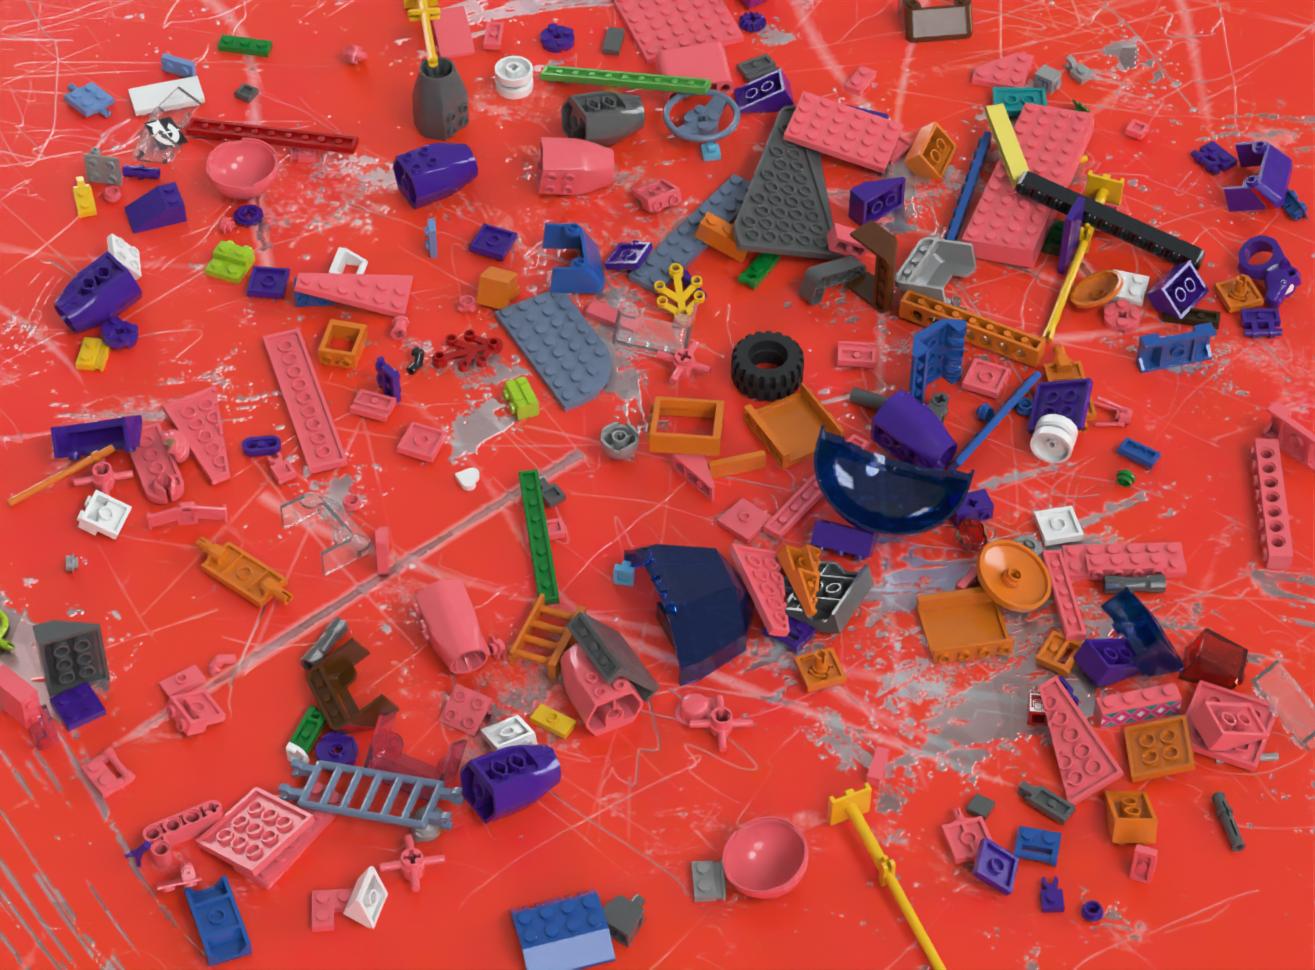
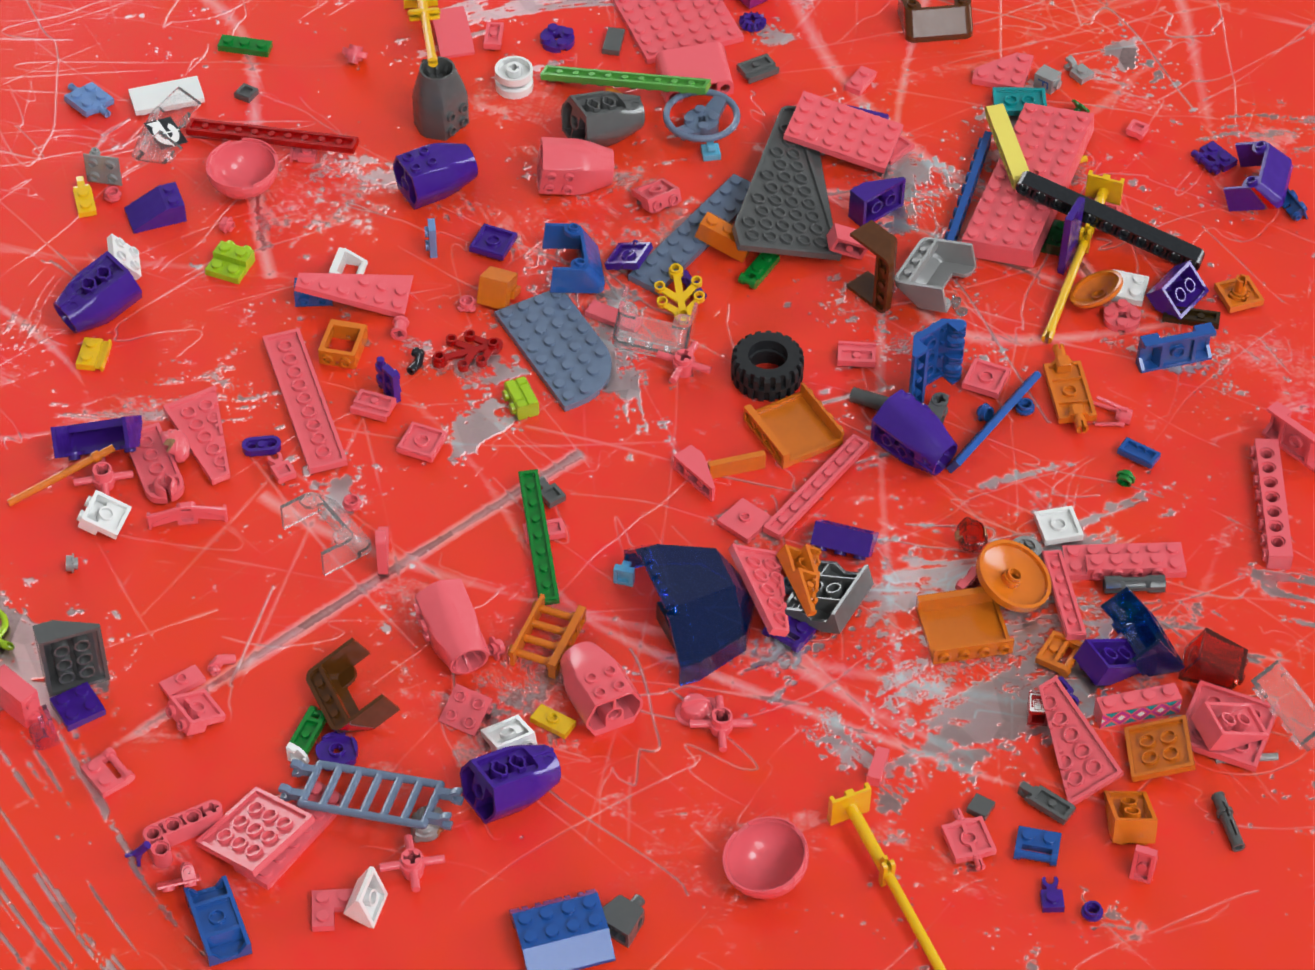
(127, 333): dark purple plate -> none
(141, 172): dark purple pin -> none
(178, 66): medium blue plate -> none
(242, 212): dark purple gear -> none
(243, 573): orange plate -> none
(268, 282): dark purple plate -> none
(332, 634): dark grey axle -> none
(387, 756): clear pink windscreen -> none
(467, 478): white tile -> none
(611, 654): dark grey panel -> none
(619, 441): light grey cylinder -> none
(685, 442): orange window -> none
(708, 881): light grey plate -> none
(765, 94): dark purple slope -> none
(820, 664): orange plate -> none
(828, 275): dark grey beam -> none
(885, 493): clear blue windscreen -> none
(931, 152): orange slope -> none
(976, 506): dark purple brick -> none
(979, 330): orange brick -> none
(995, 866): dark purple plate -> none
(1054, 438): white wheel -> none
(1063, 398): dark purple plate -> none
(1261, 318): dark purple plate -> none
(1277, 273): dark purple animal -> none

